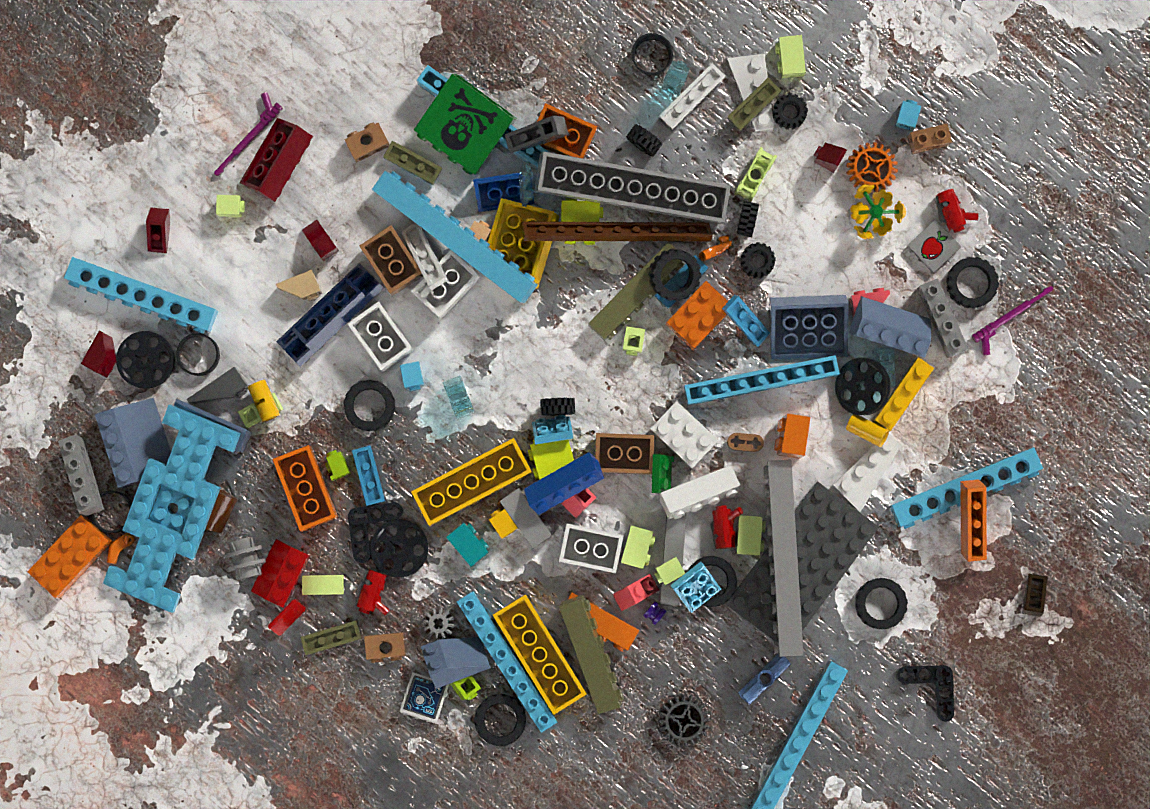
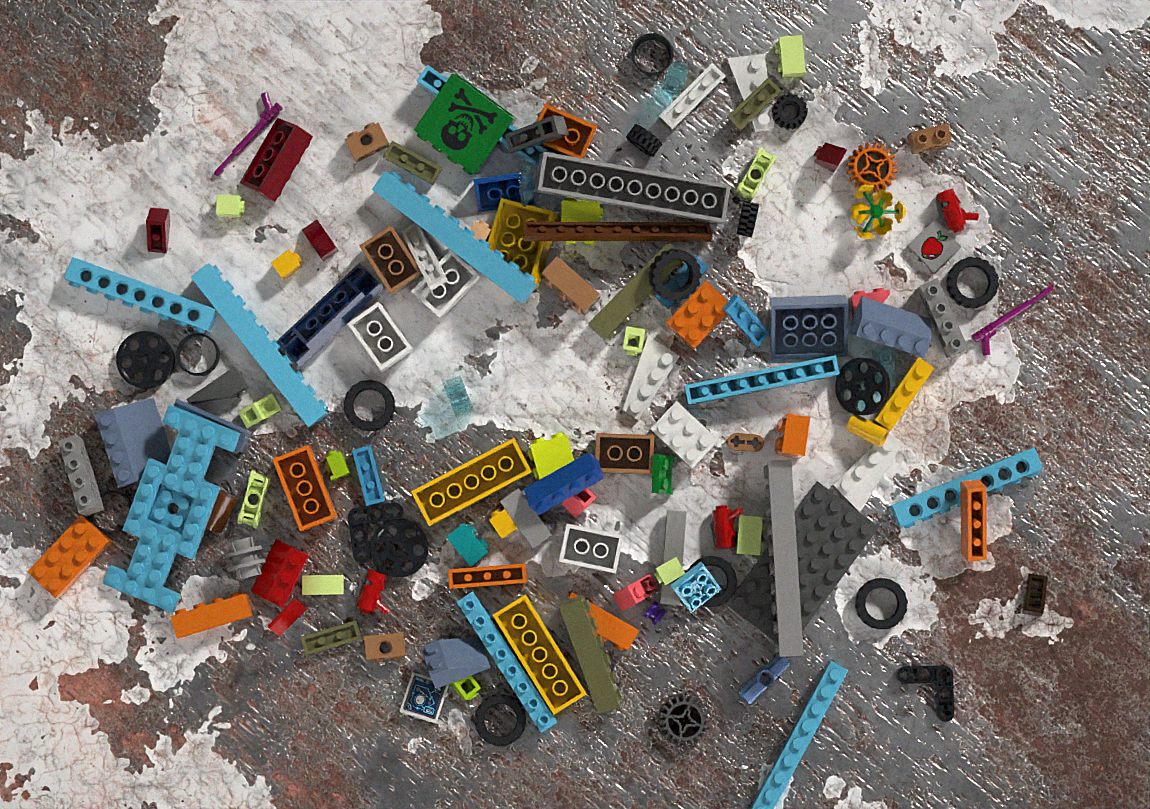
(100, 355): dark red slope -> none
(118, 545): orange arm -> none
(211, 615): none -> orange brick
(248, 508): none -> yellowish green piece
(259, 345): none -> medium azure brick
(263, 400): yellow pin -> none
(287, 264): none -> yellow brick
(302, 286): tan slope -> none
(412, 376): medium azure brick -> none
(445, 622): light grey gear -> none
(487, 576): none -> orange brick
(552, 429): medium azure tile -> none
(557, 406): black tyre -> none
(570, 286): none -> medium nougat brick
(637, 547): yellowish green brick -> none
(650, 374): none -> white wing
(699, 492): white brick -> none
(715, 250): orange arm -> none
(761, 249): black tyre -> none
(908, 115): medium azure brick -> none

